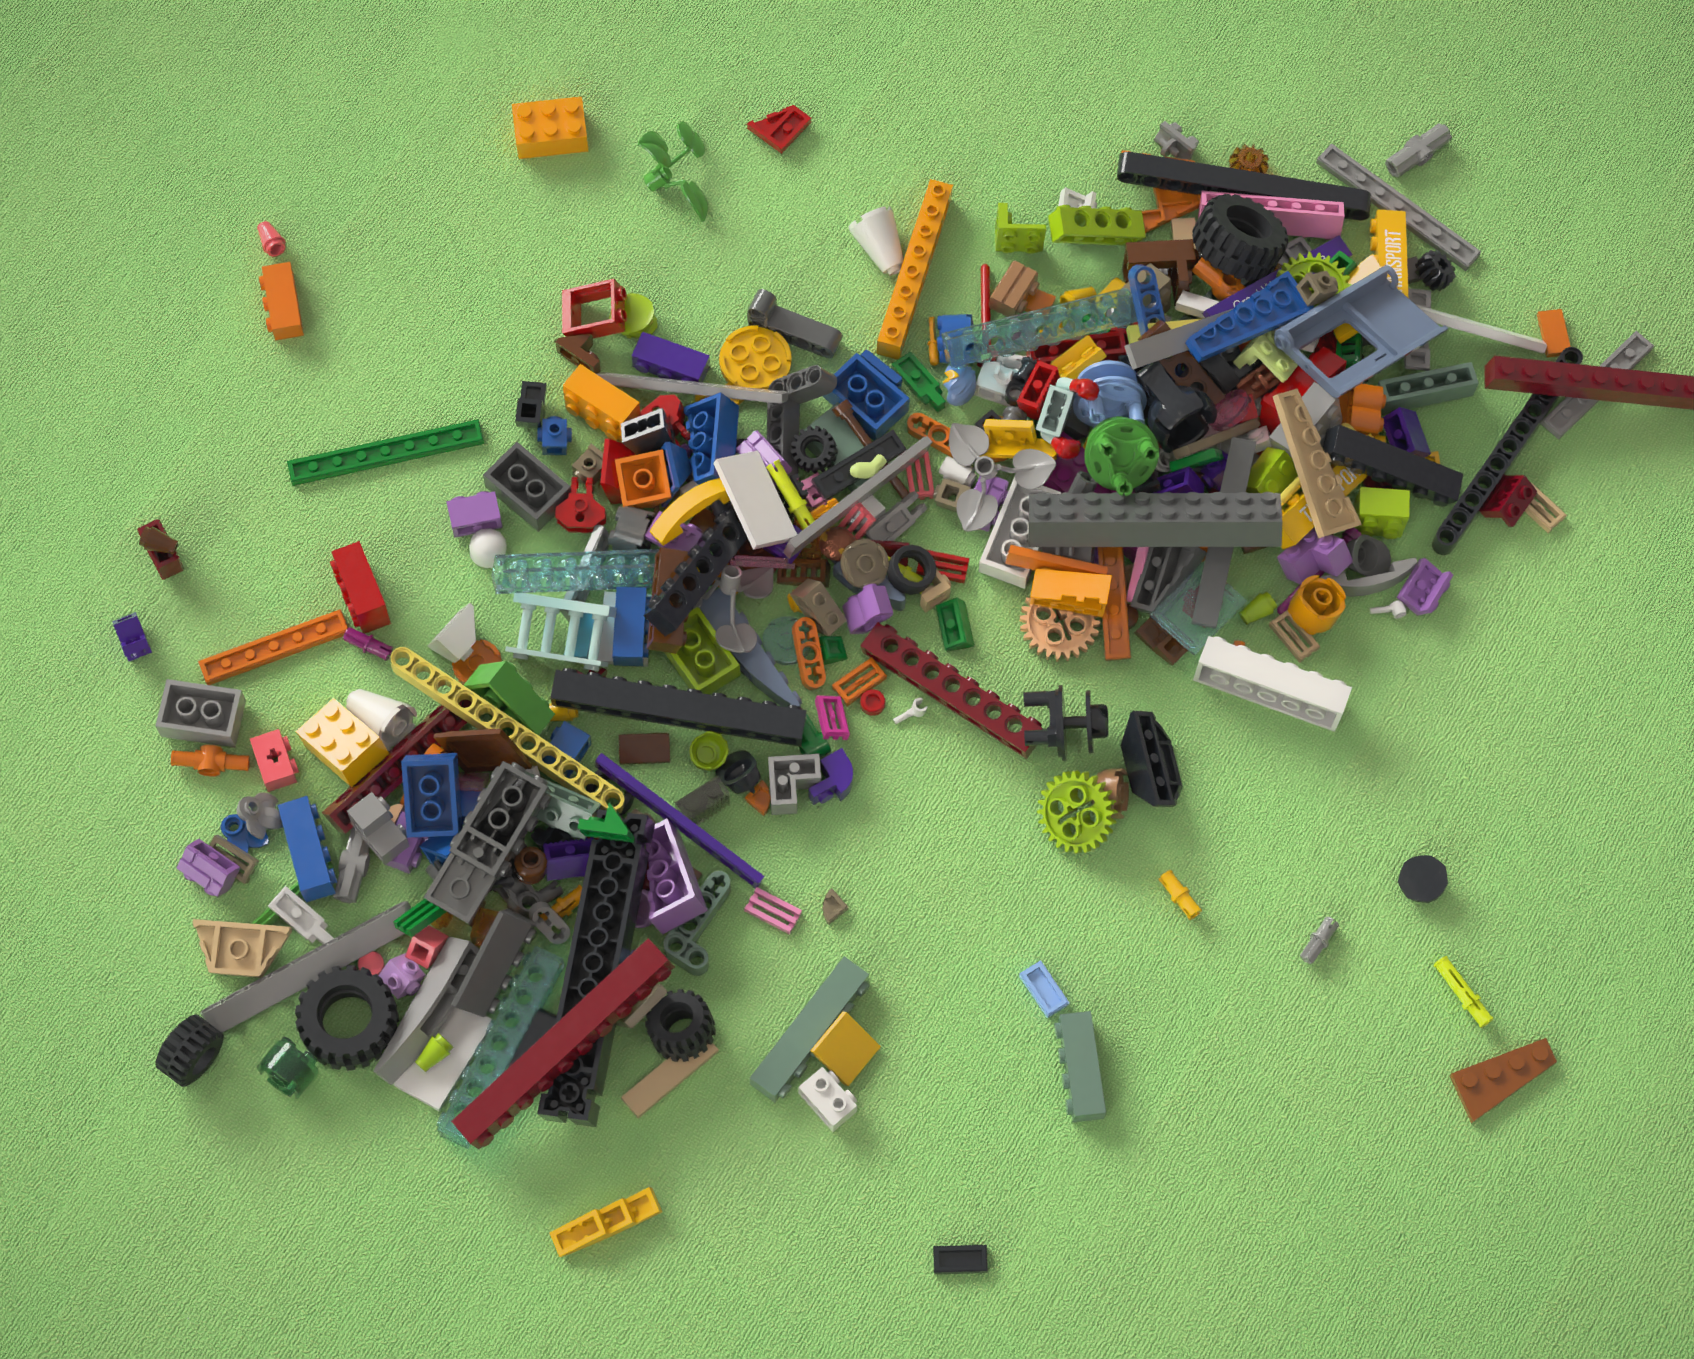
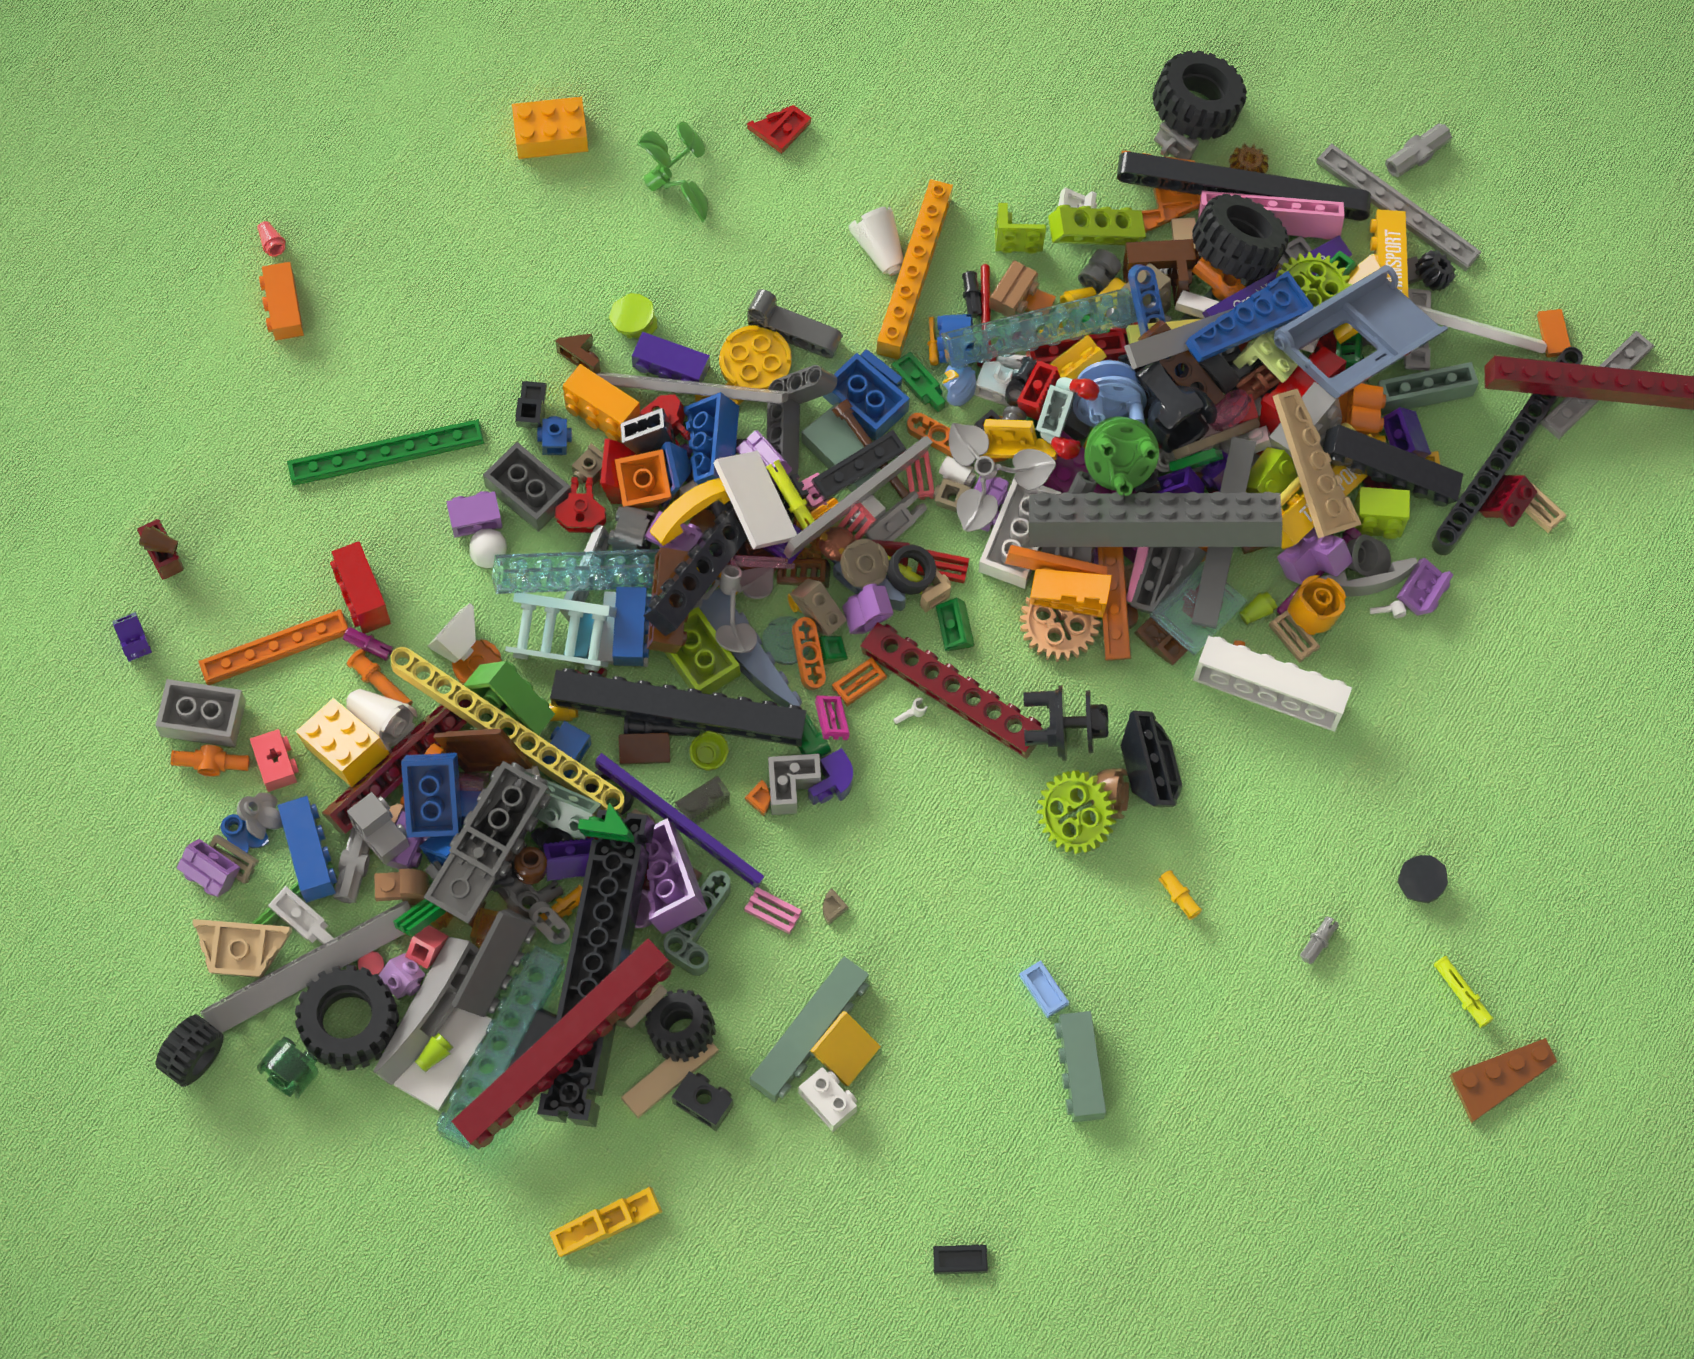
(371, 674): none -> orange pin
(403, 885): none -> medium nougat brick
(571, 309): red window -> none
(642, 727): none -> black pin
(710, 1114): none -> black brick
(739, 772): black piece -> none
(808, 436): black tyre -> none
(866, 470): yellowish green arm -> none
(872, 702): red tile -> none
(972, 293): none -> black axle
(1100, 270): none -> dark grey wheel
(1193, 114): none -> black tyre
(1322, 284): dark tan brick -> none

